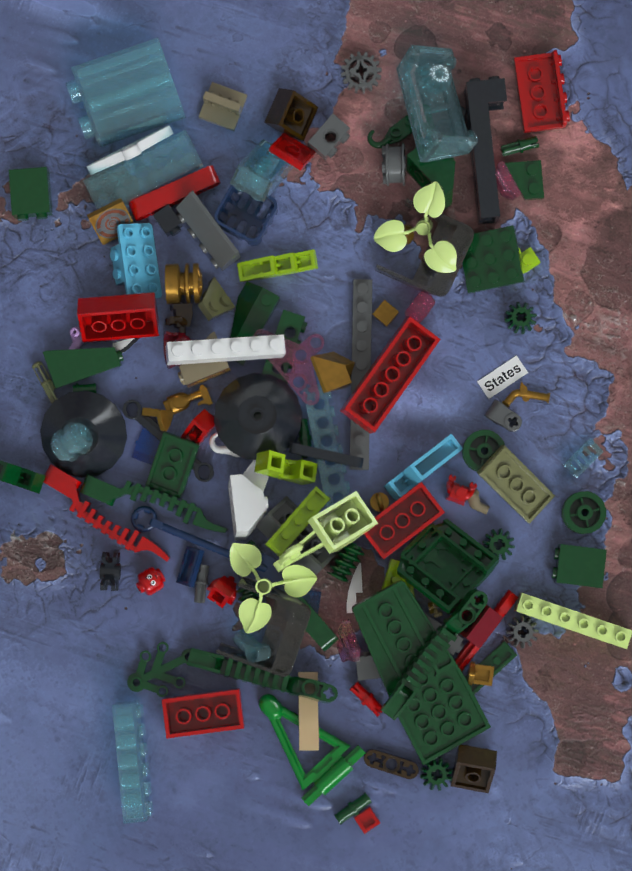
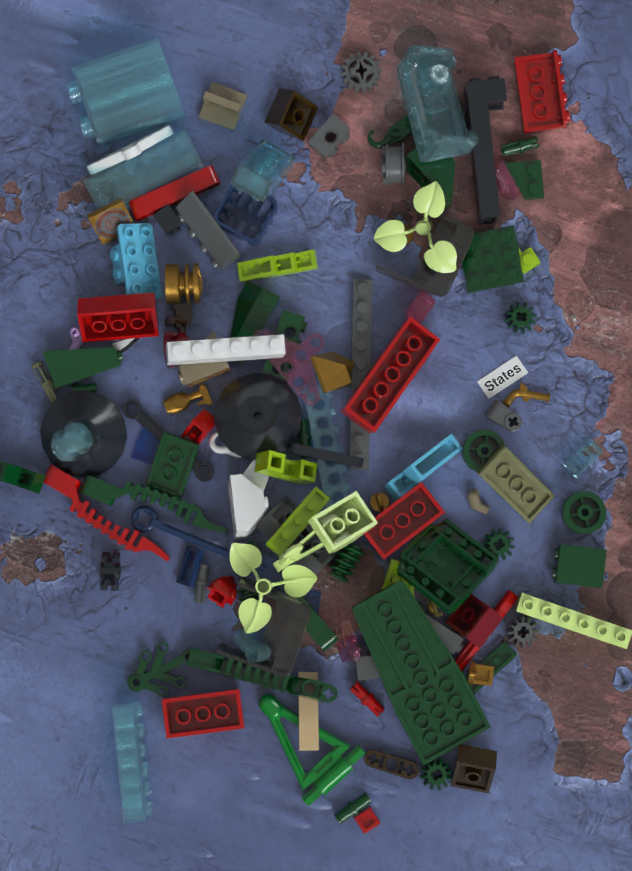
(30, 193): dark green brick -> none
(150, 581): red head -> none
(163, 416): pearl gold tile -> none
(215, 301): olive wing -> none
(292, 151): red tile -> none
(355, 587): white sticker -> none
(385, 313): pearl gold tile -> none
(439, 641): dark green piece -> none
(458, 493): red piece -> none

